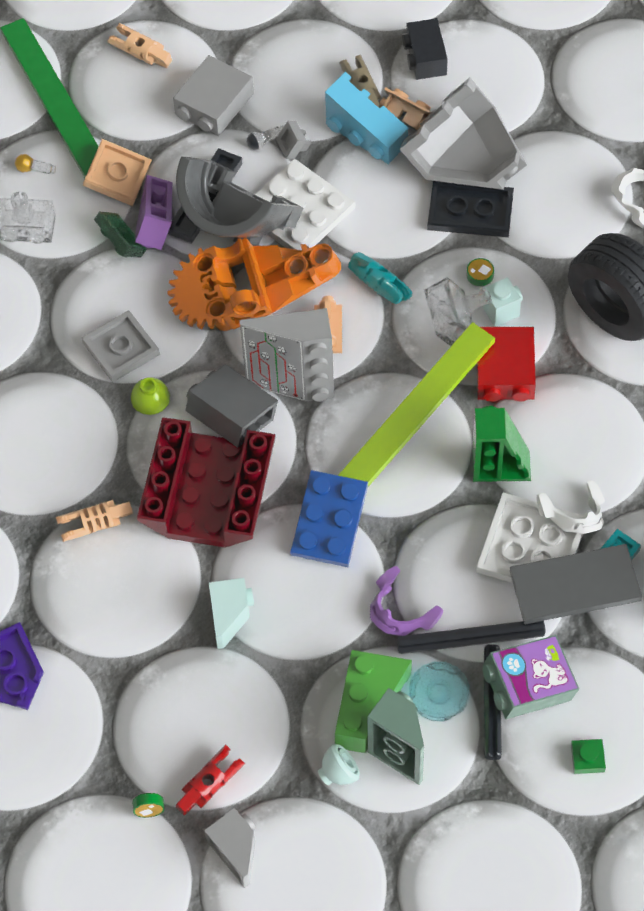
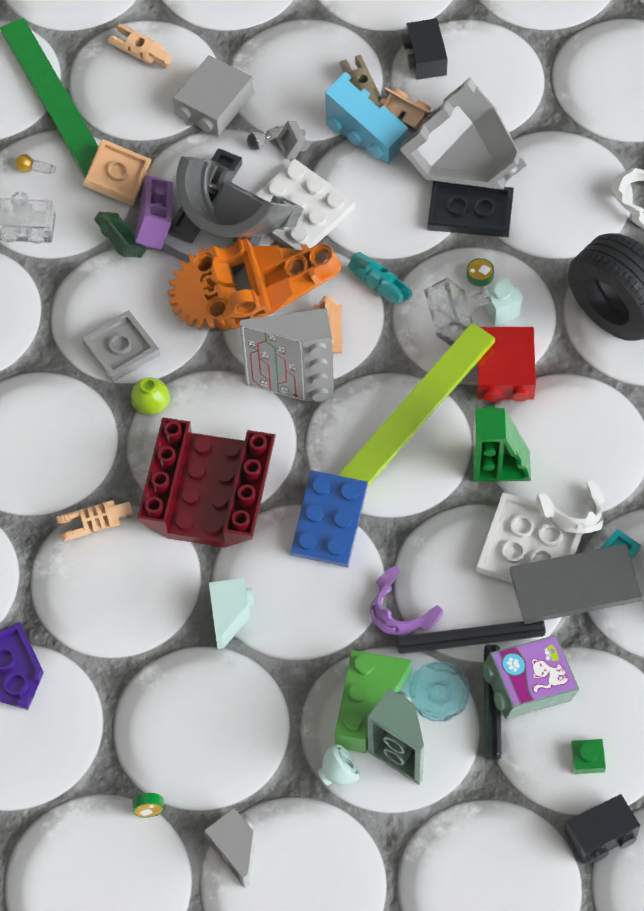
(197, 792): red hinge -> none
(230, 404): dark grey brick -> none
(602, 829): none -> black brick

